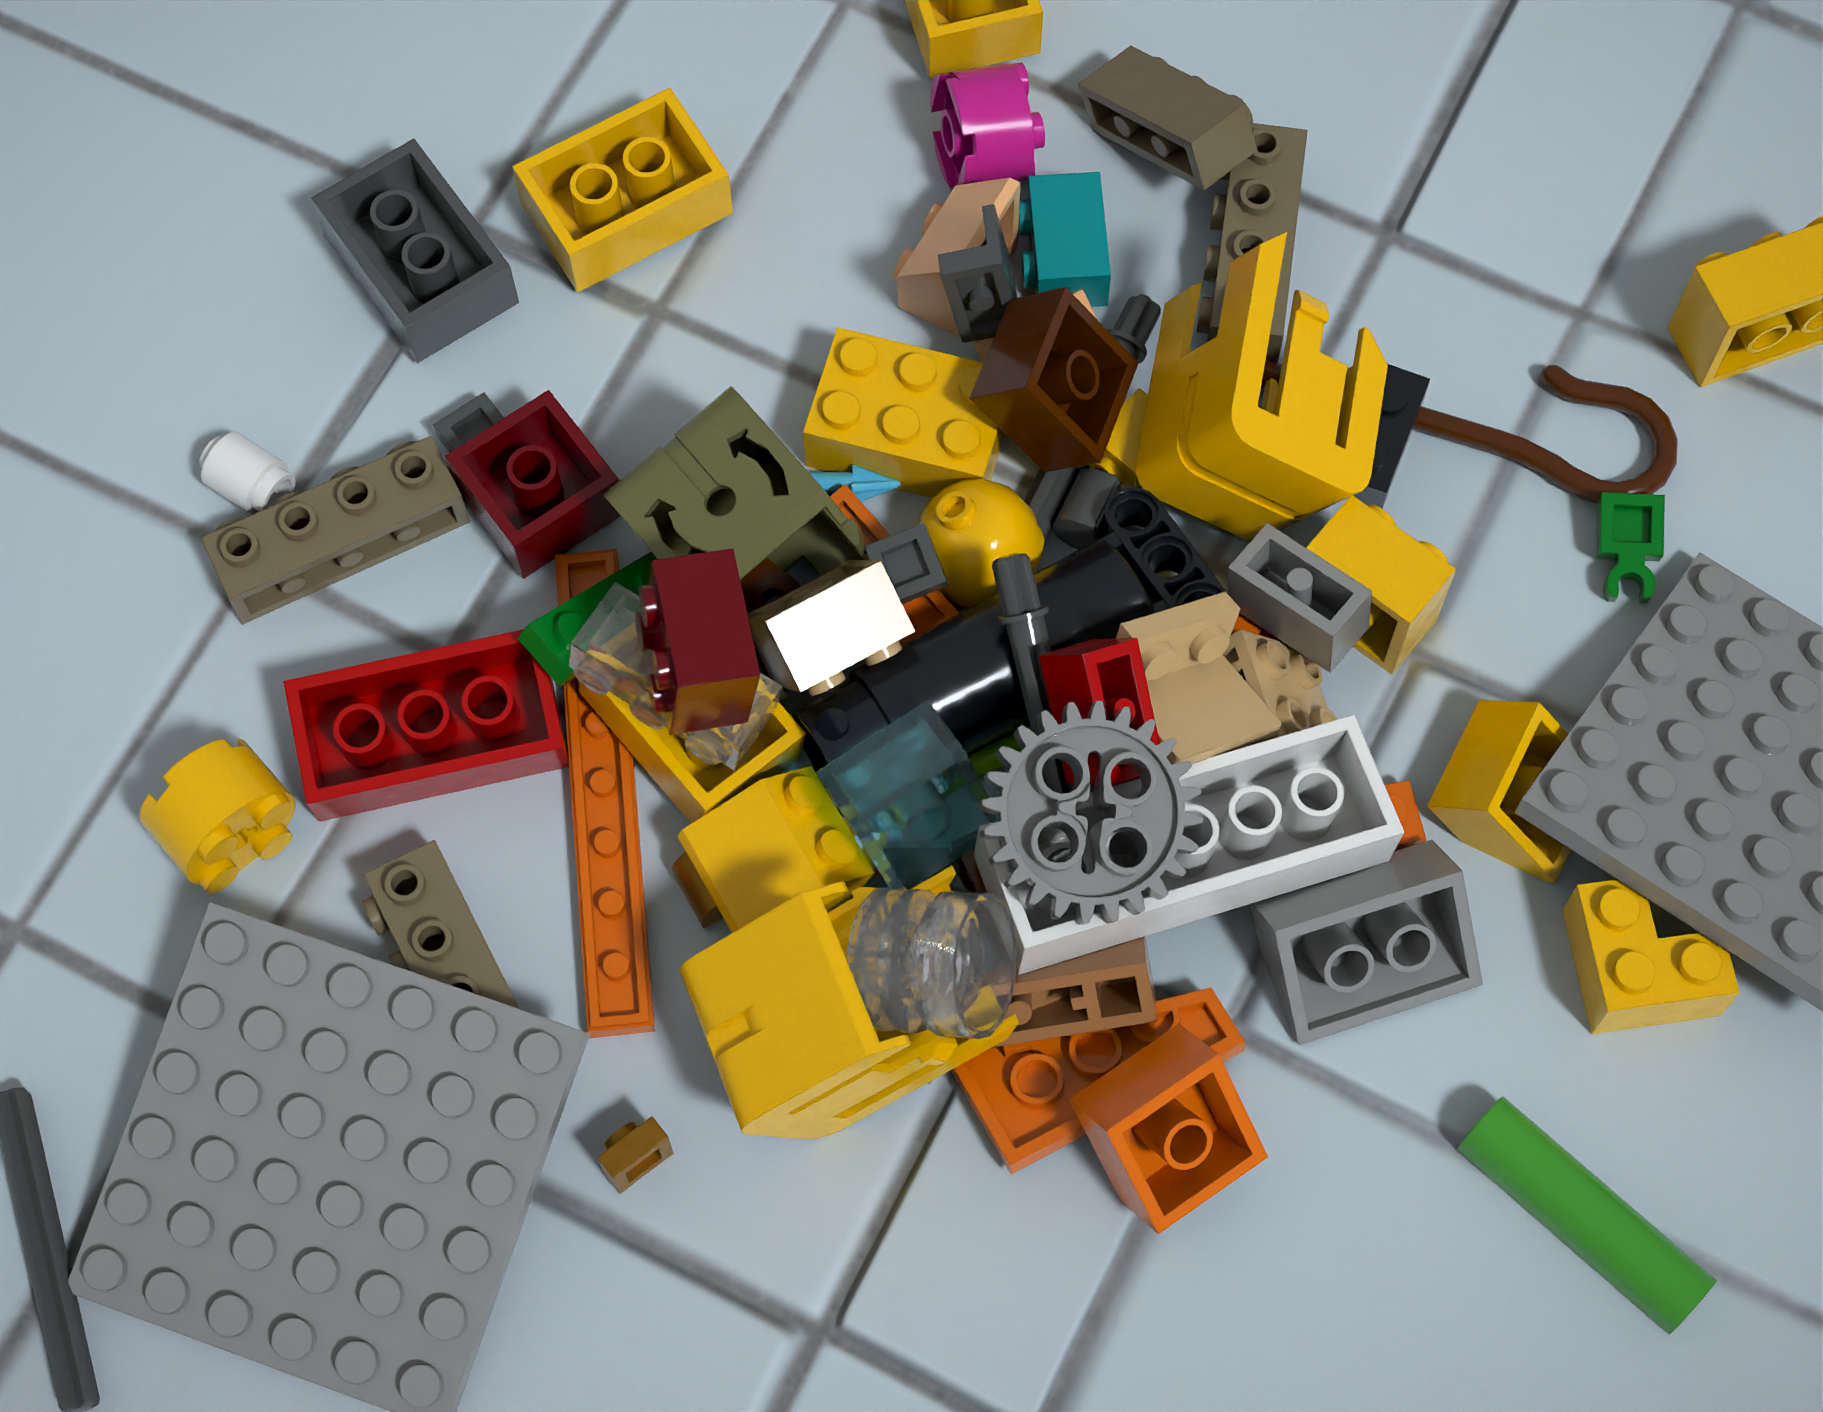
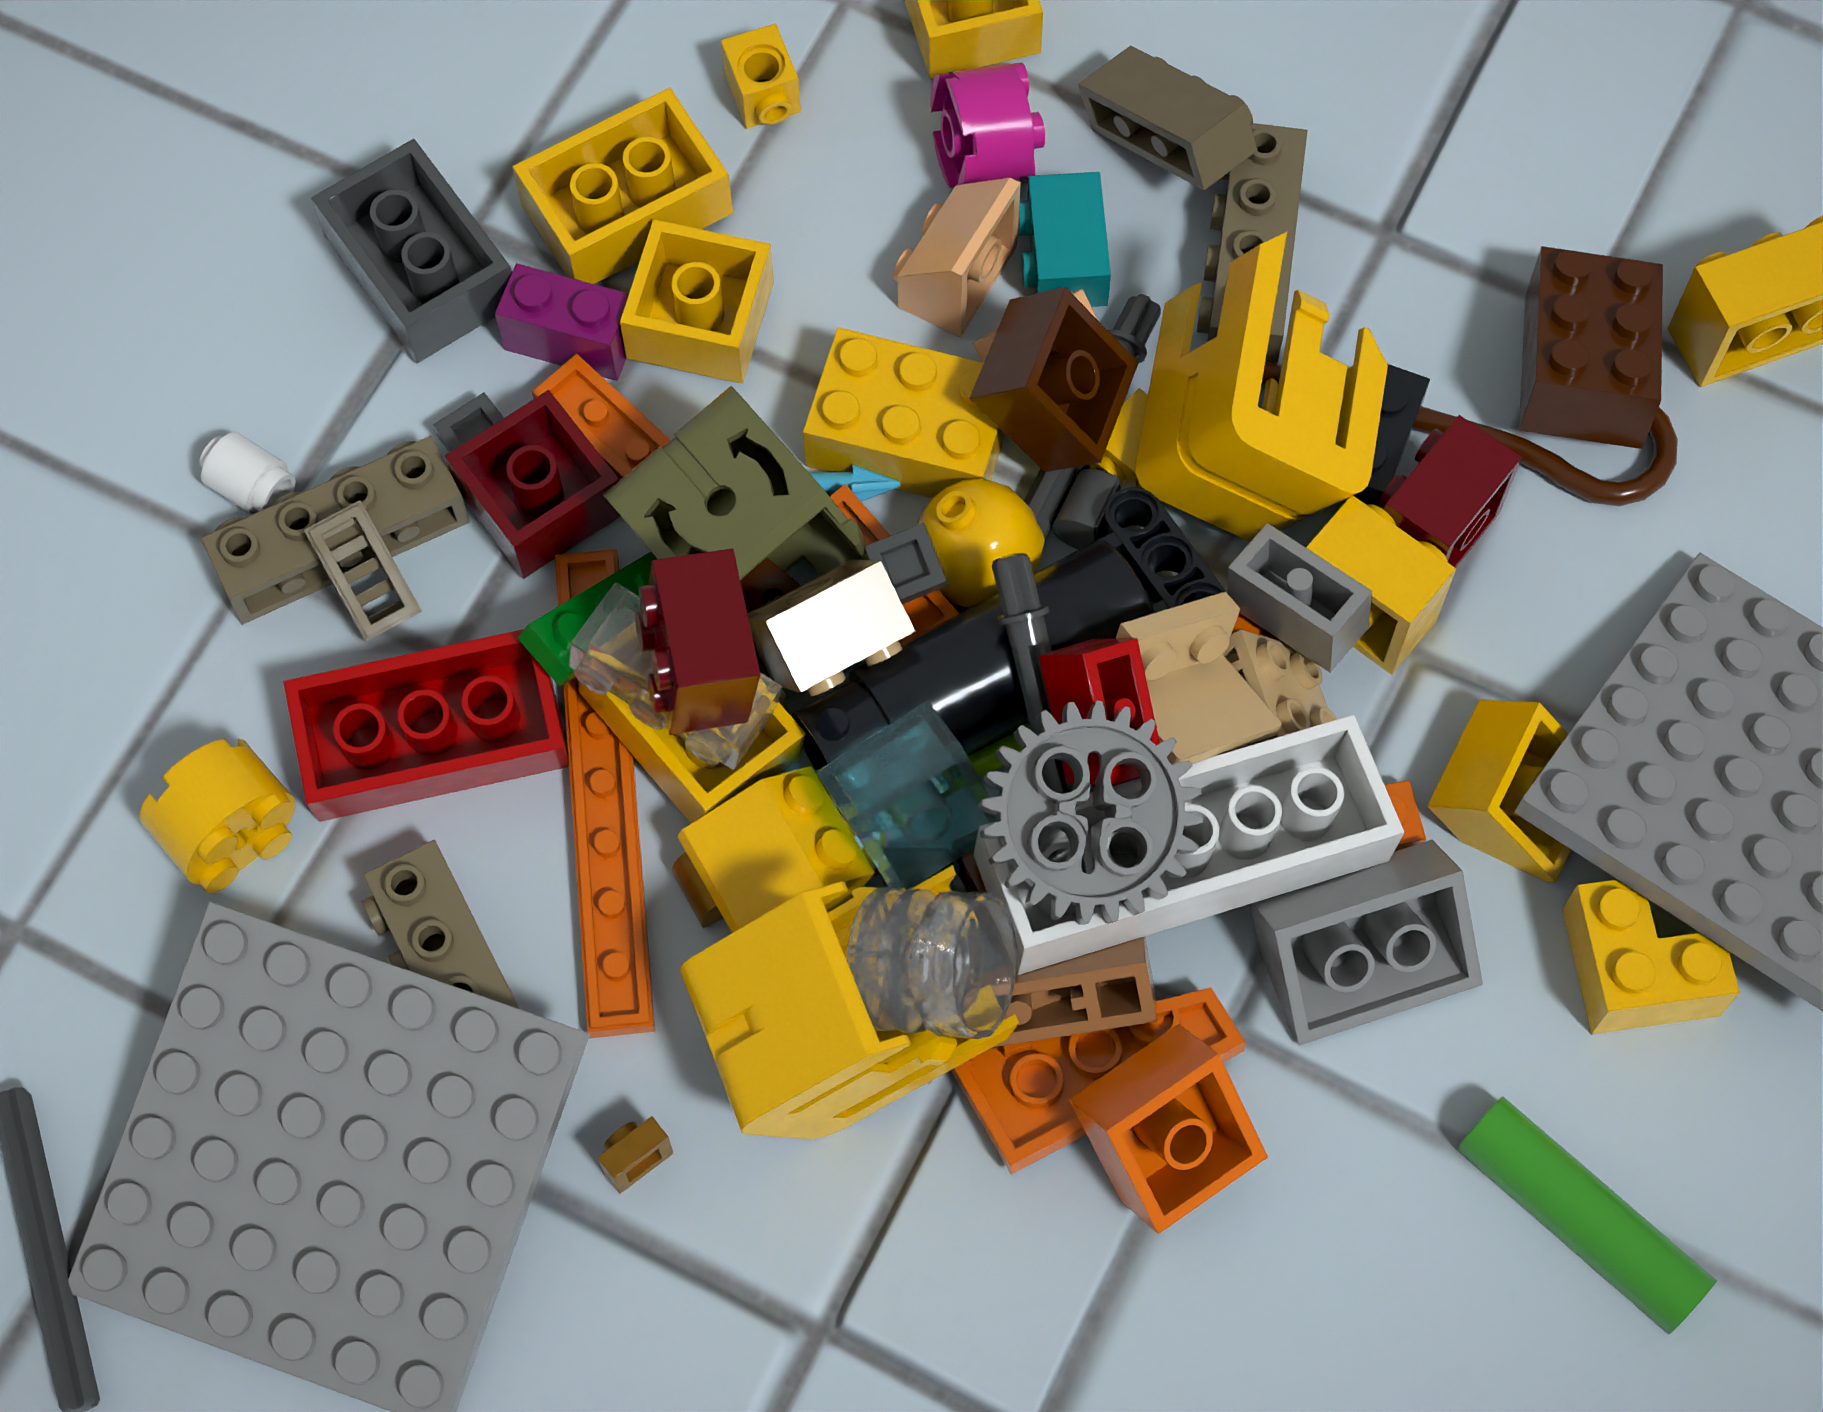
(387, 617): none -> dark tan slope
(562, 316): none -> magenta brick
(603, 415): none -> orange plate
(697, 301): none -> yellow brick
(757, 57): none -> yellow brick
(979, 282): dark grey panel -> none
(1452, 489): none -> dark red brick
(1592, 347): none -> reddish brown brick
(1630, 533): green plate -> none

